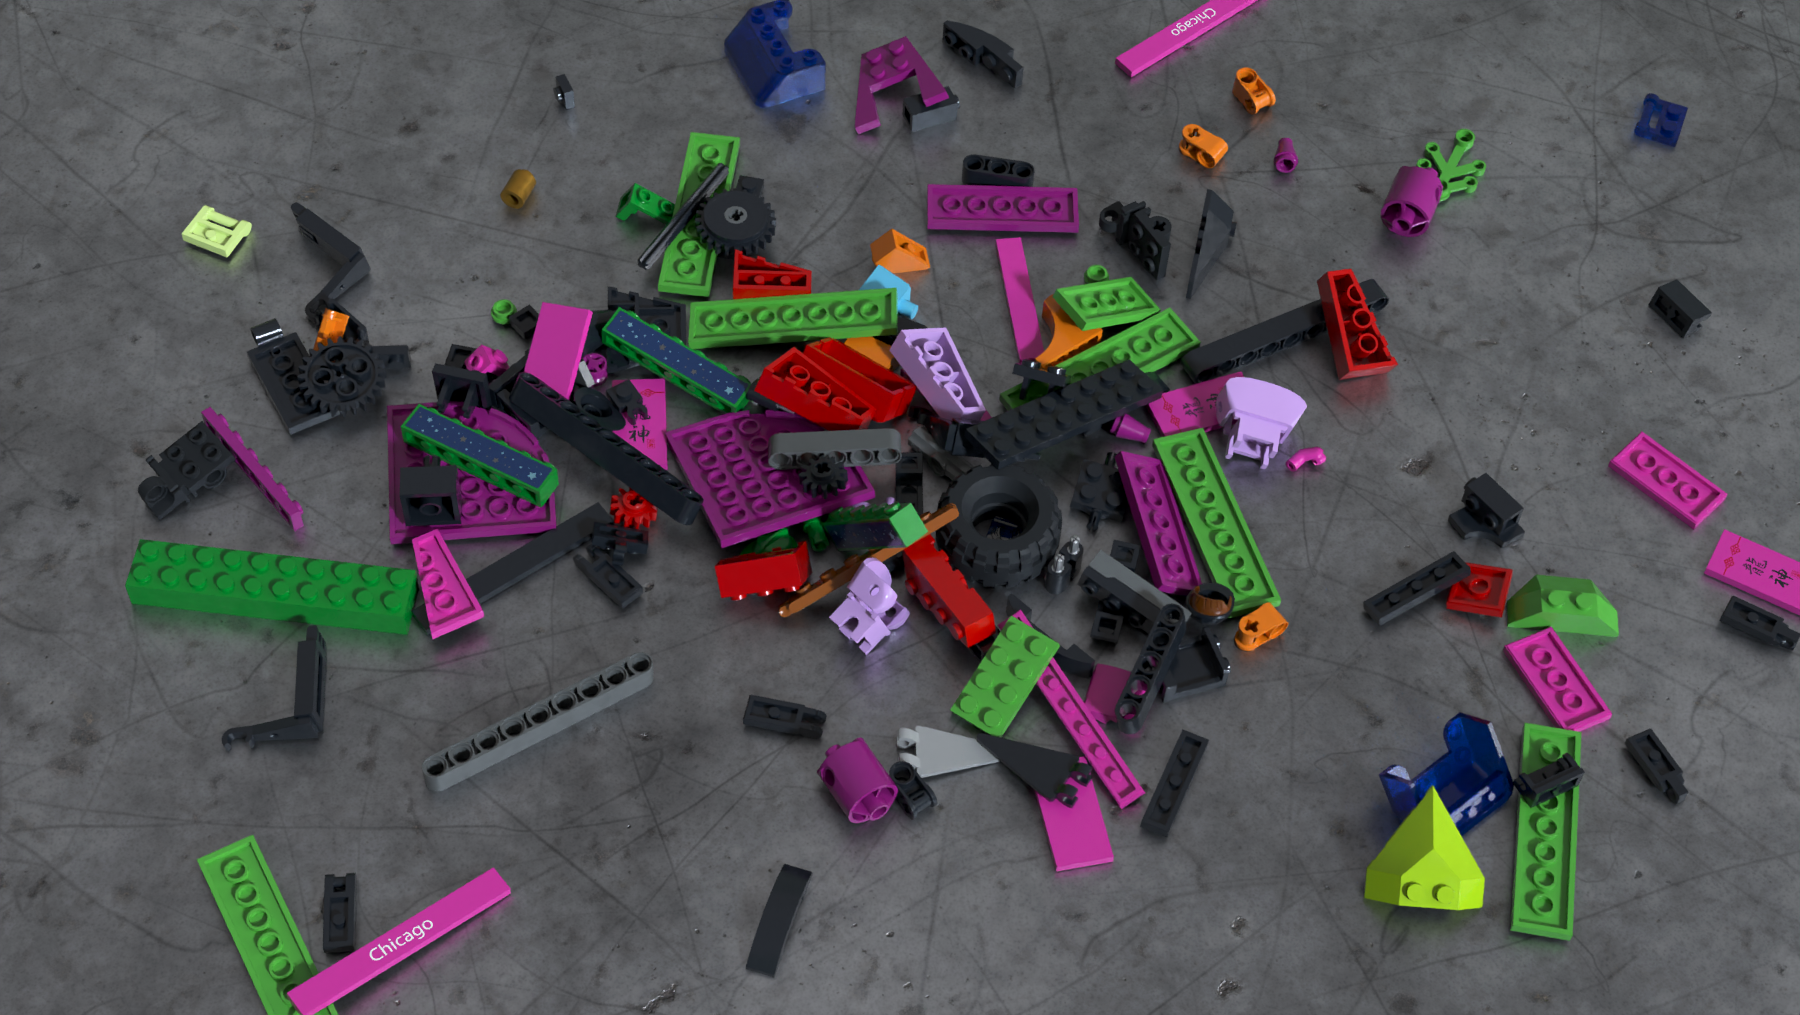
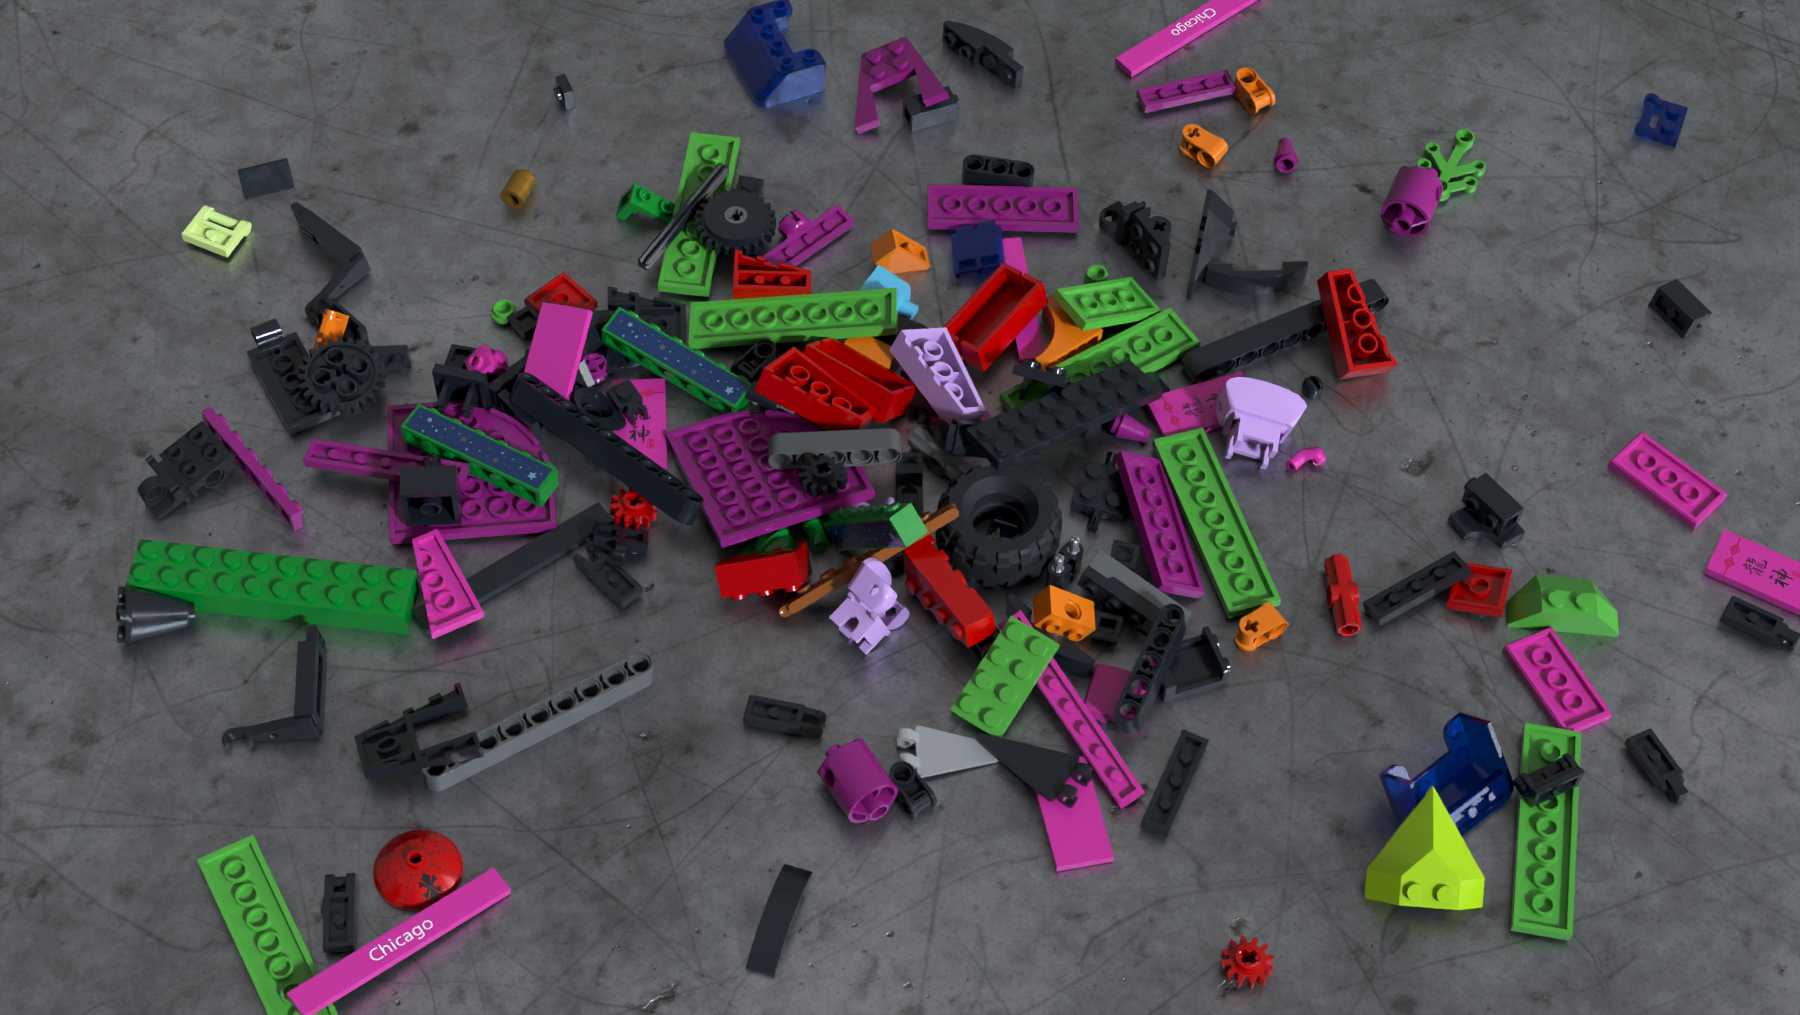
(150, 614): none -> black cone
(265, 178): none -> black slope
(368, 461): none -> magenta plate
(394, 746): none -> black wing
(419, 884): none -> red dish
(561, 291): none -> red plate
(755, 360): none -> black piece
(807, 236): none -> magenta plate
(977, 248): none -> clear blue plate
(995, 315): none -> red piece
(1063, 613): none -> orange brick
(1186, 91): none -> magenta plate
(1210, 603): piece -> none
(1246, 962): none -> red gear
(1255, 282): none -> black slope
(1309, 389): none -> black hinge
(1342, 595): none -> red piece

